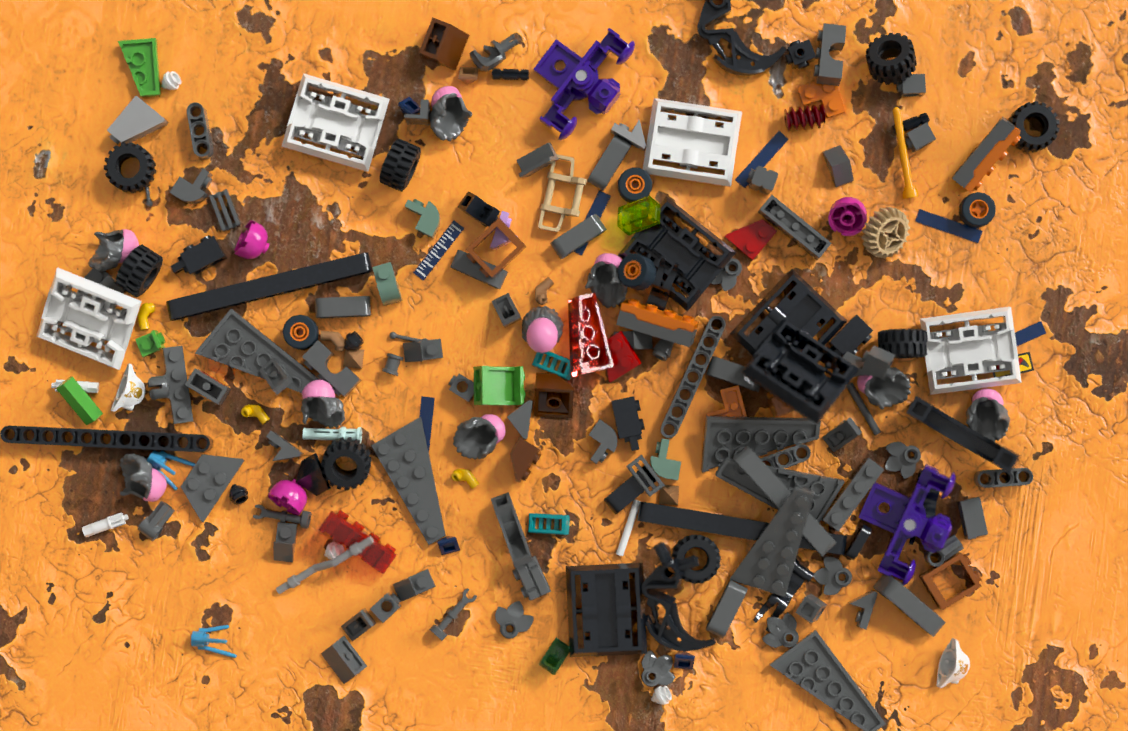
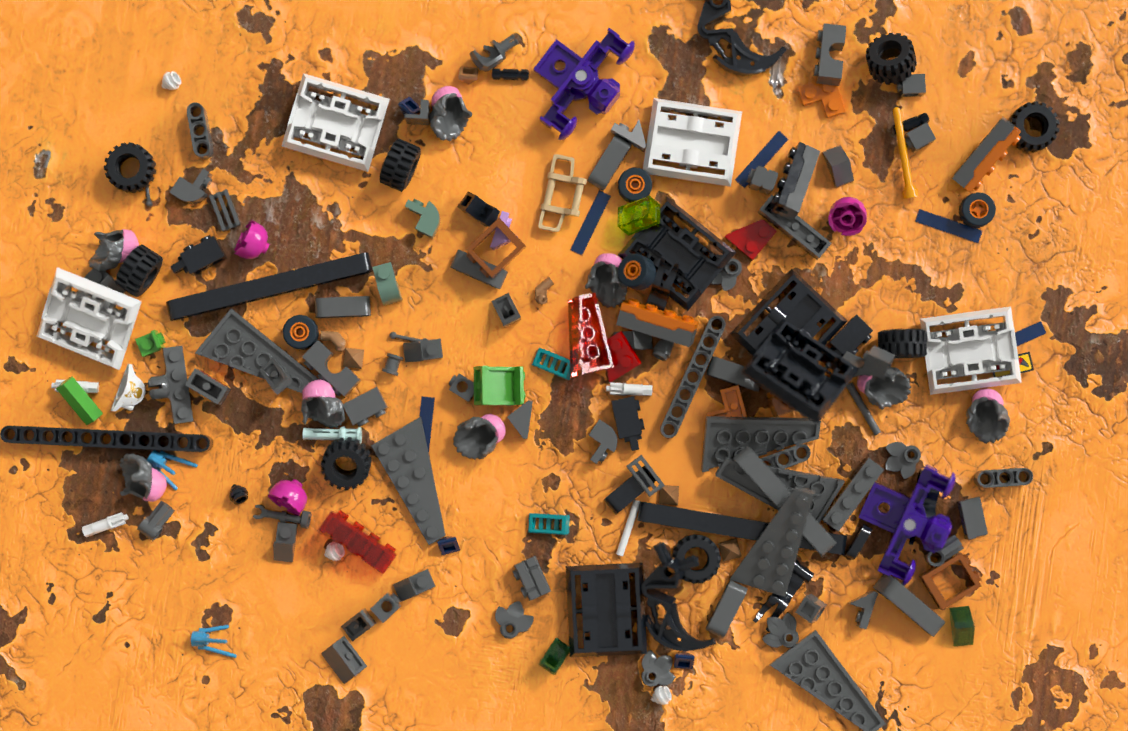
(135, 122): light grey slope -> none
(143, 313): yellow arm -> none
(144, 65): bright green wing -> none
(209, 481): dark grey wing -> none
(255, 411): yellow arm -> none
(287, 450): dark grey slope -> none
(295, 580): light grey bar -> none
(311, 476): black slope -> none
(353, 341): black plate -> none
(366, 406): none -> dark grey brick
(438, 250): dark blue sticker -> none
(443, 44): reddish brown slope -> none
(451, 614): dark grey piece -> none
(465, 475): yellow arm -> none
(511, 529): dark grey arch -> none
(522, 457): reddish brown slope -> none
(537, 160): dark grey panel -> none
(542, 328): hair -> none
(553, 396): reddish brown slope -> none
(578, 236): dark grey beam -> none
(629, 389): none -> white piece
(665, 467): sand green brick -> none
(729, 549): none -> medium nougat slope
(795, 180): none -> piece
(804, 49): black brick -> none
(804, 117): dark red piece -> none
(829, 576): dark grey plate -> none
(842, 434): dark grey slope -> none
(889, 221): tan gear -> none
(952, 664): white hat -> none
(962, 434): black arch -> none
(962, 626): none -> slope

